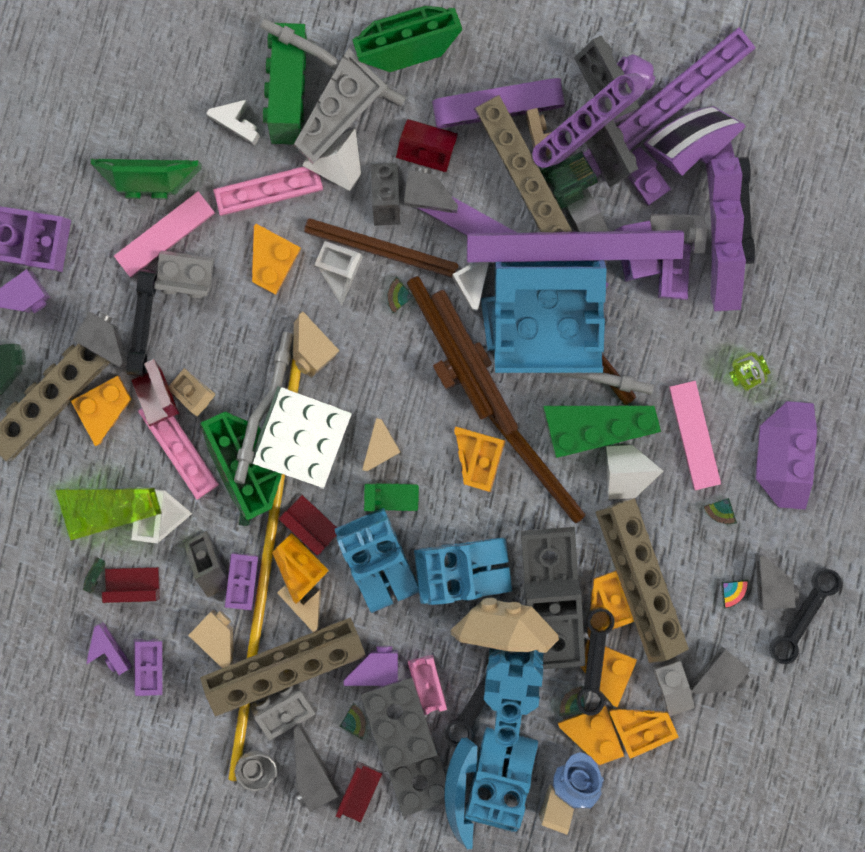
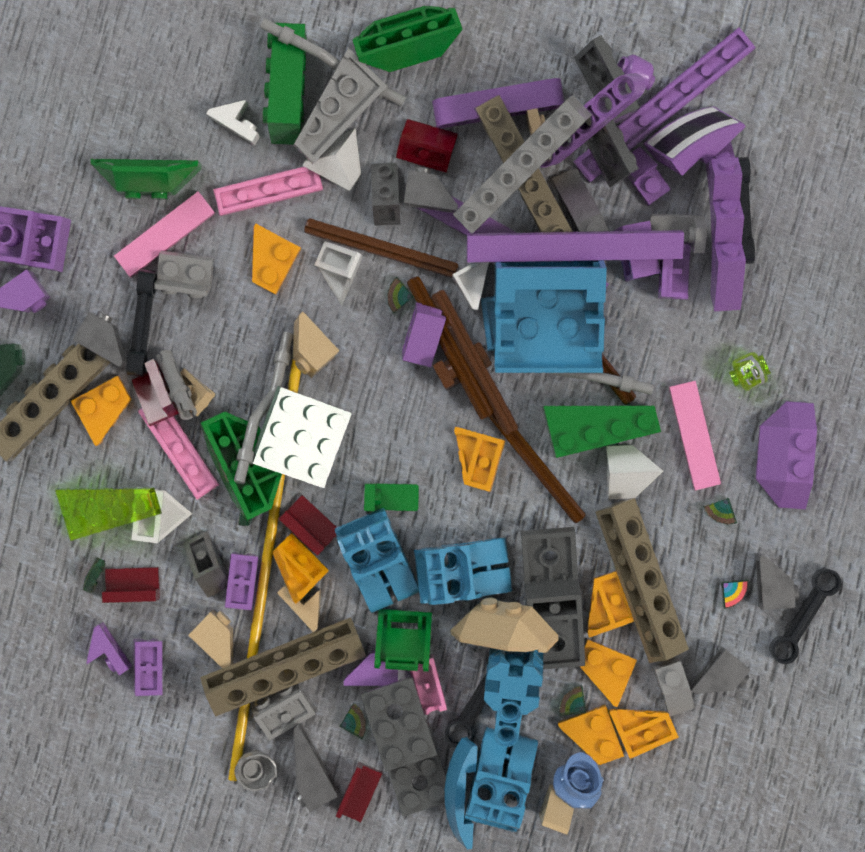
(179, 391): none -> light grey pin
(380, 447): tan slope -> none
(403, 647): none -> green container
(423, 335): none -> medium lavender hinge
(522, 163): none -> light grey brick
(570, 178): clear green piece -> none
(595, 661): black piece -> none

